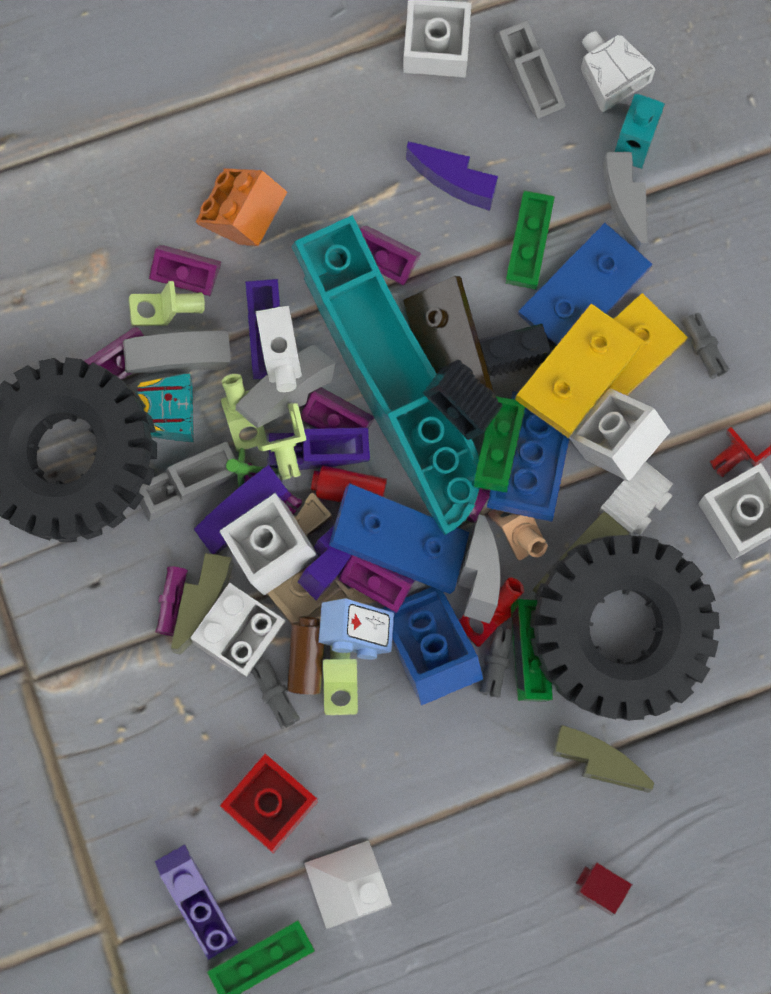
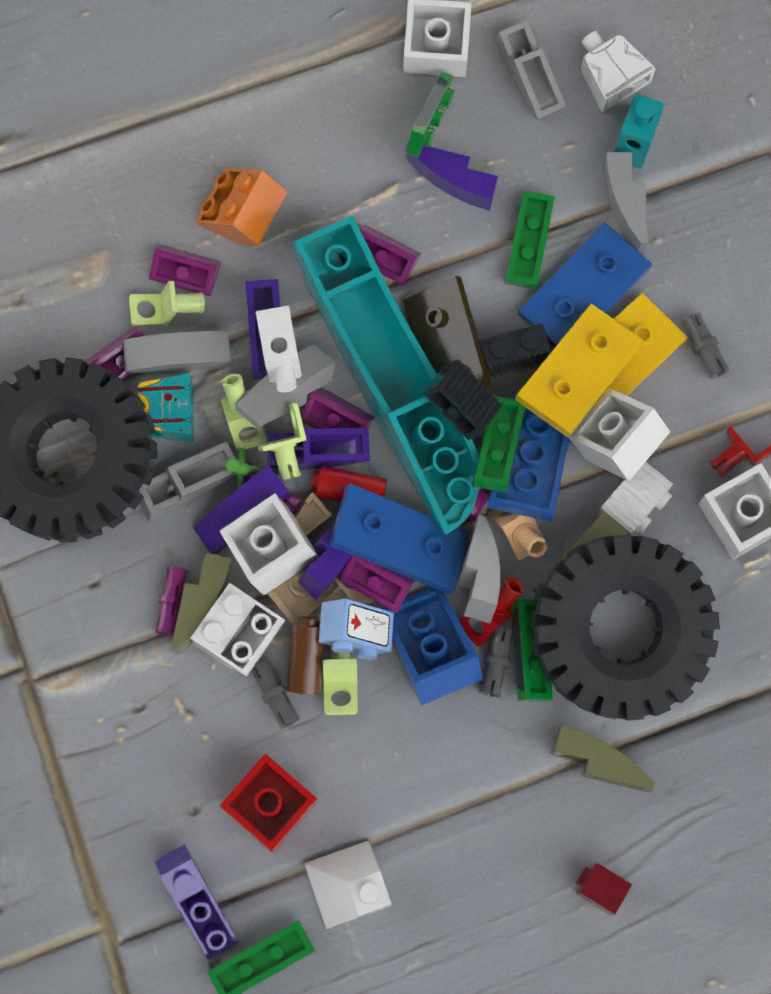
(431, 115): none -> green plate

